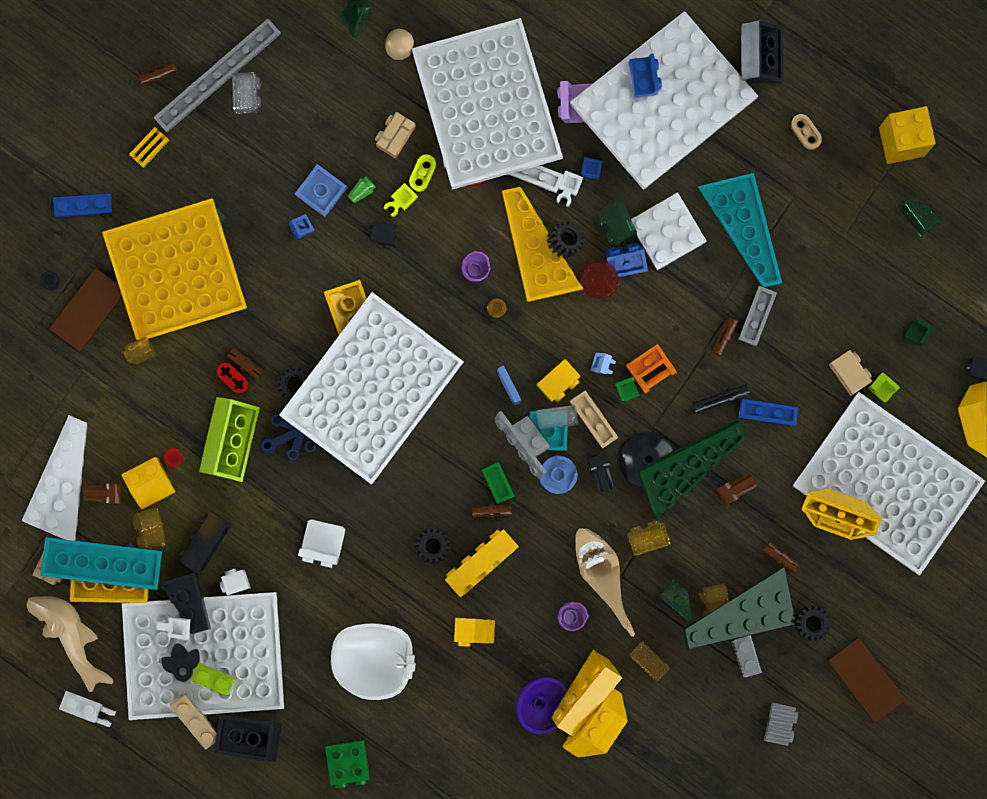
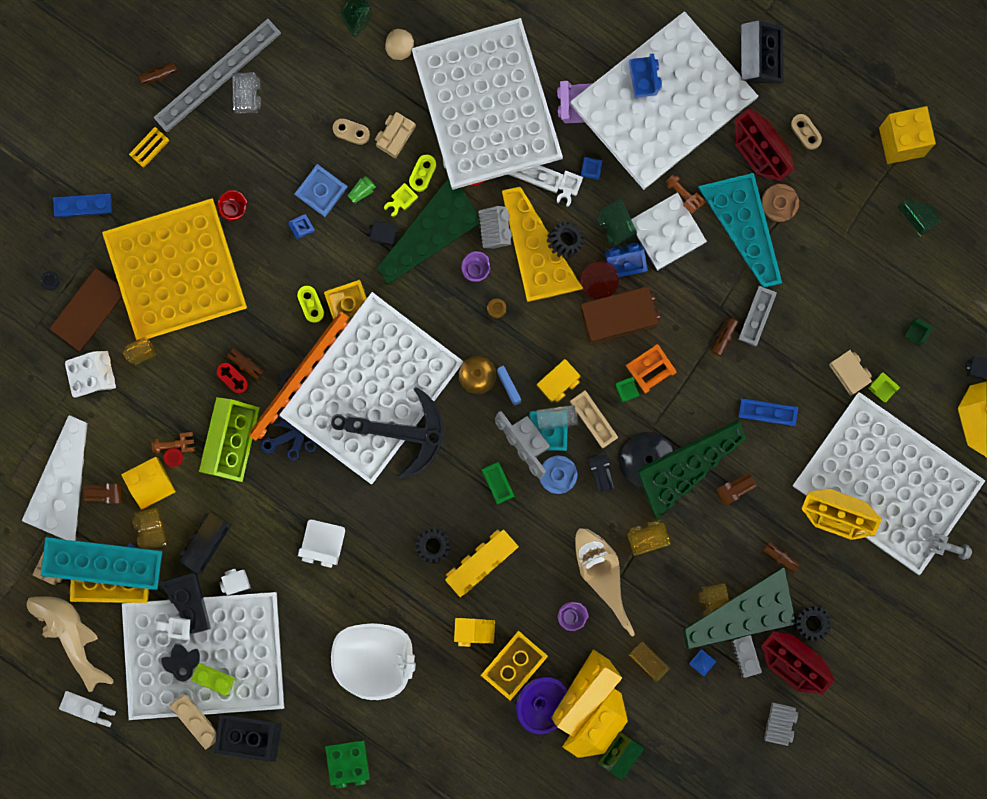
(90, 373): none -> white bracket
(157, 446): none -> dark orange hinge
(231, 205): none -> red hair
(293, 383): none -> orange plate
(311, 304): none -> neon yellow plate
(350, 131): none -> tan plate
(416, 434): none -> black piece
(438, 225): none -> dark green wing
(477, 375): none -> pearl gold cylinder
(491, 510): reddish brown pin -> none
(495, 227): none -> light grey brick
(514, 665): none -> yellow brick
(601, 363): light blue tile -> none
(620, 315): none -> reddish brown brick
(621, 756): none -> dark green panel
(677, 599): clear green slope -> none
(692, 202): none -> dark orange hinge
(702, 662): none -> blue tile
(741, 391): black pin -> none
(762, 146): none -> dark red wedge
(780, 203): none -> medium nougat tile
(797, 663): none -> dark red wedge
(866, 680): reddish brown tile -> none
(964, 552): none -> light grey hinge

